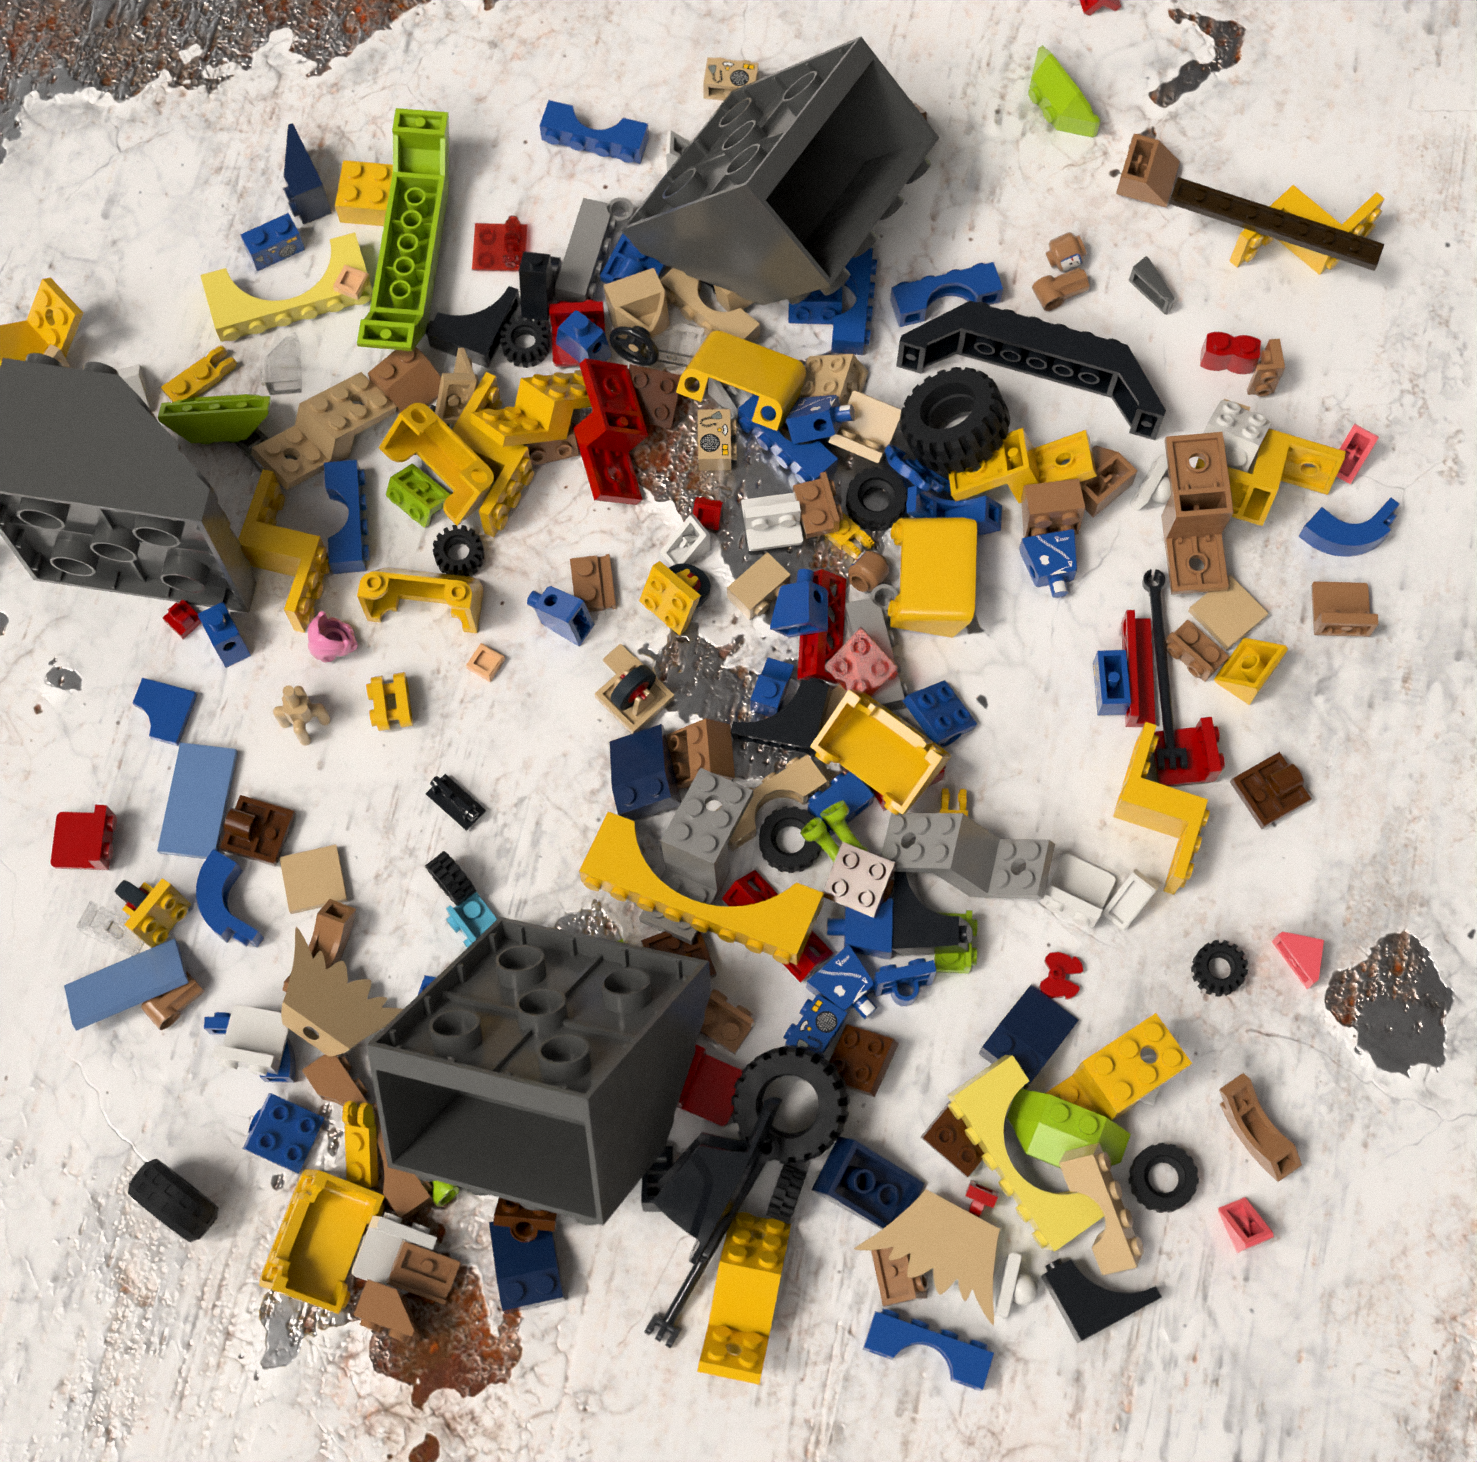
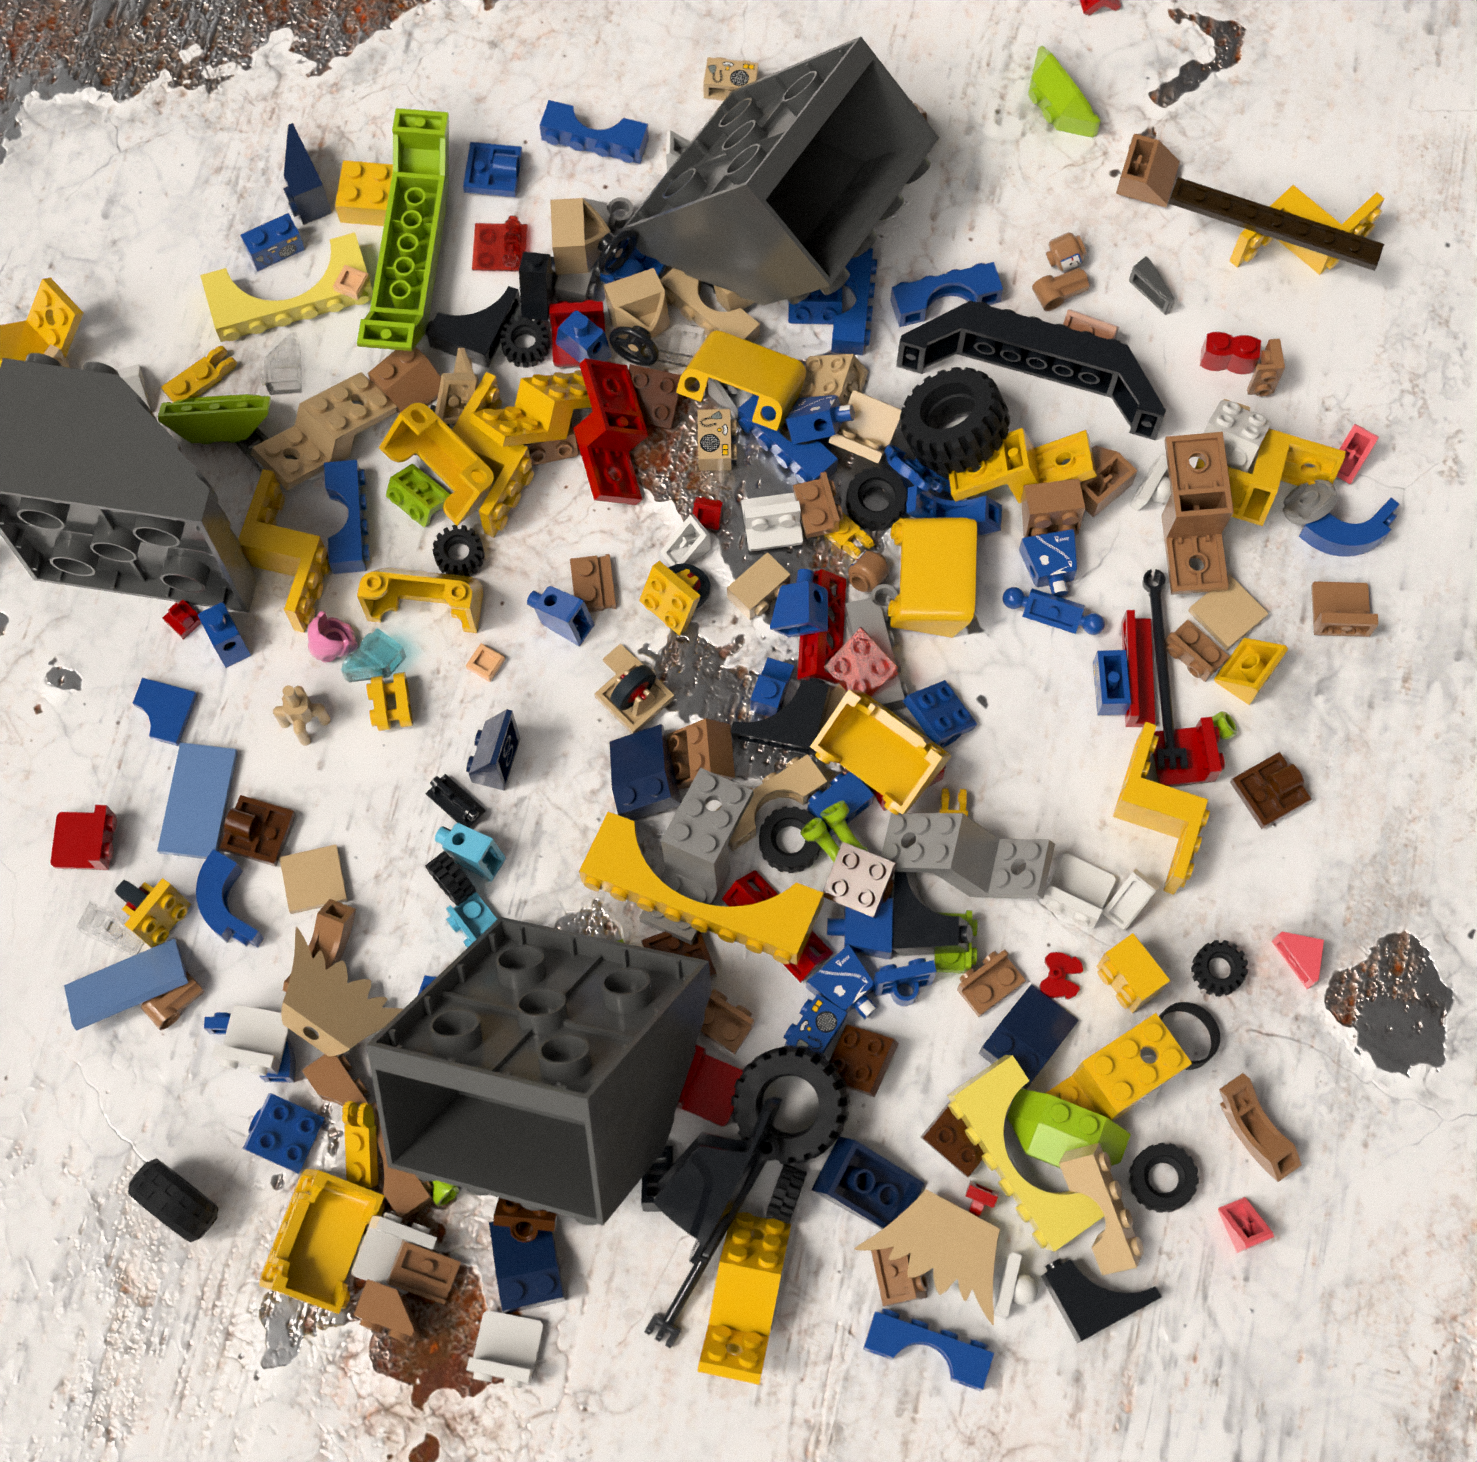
(376, 657): none -> clear light blue slope
(471, 850): none -> medium azure torso
(492, 169): none -> blue plate
(494, 751): none -> dark blue slope
(506, 1349): none -> white bracket
(581, 237): none -> tan piece
(990, 983): none -> medium nougat bracket
(1053, 611): none -> blue plate
(1082, 322): none -> nougat plate
(1132, 973): none -> yellow brick
(1207, 1019): none -> black tyre
(1225, 724): none -> lime tile
(1310, 502): none -> light grey tile

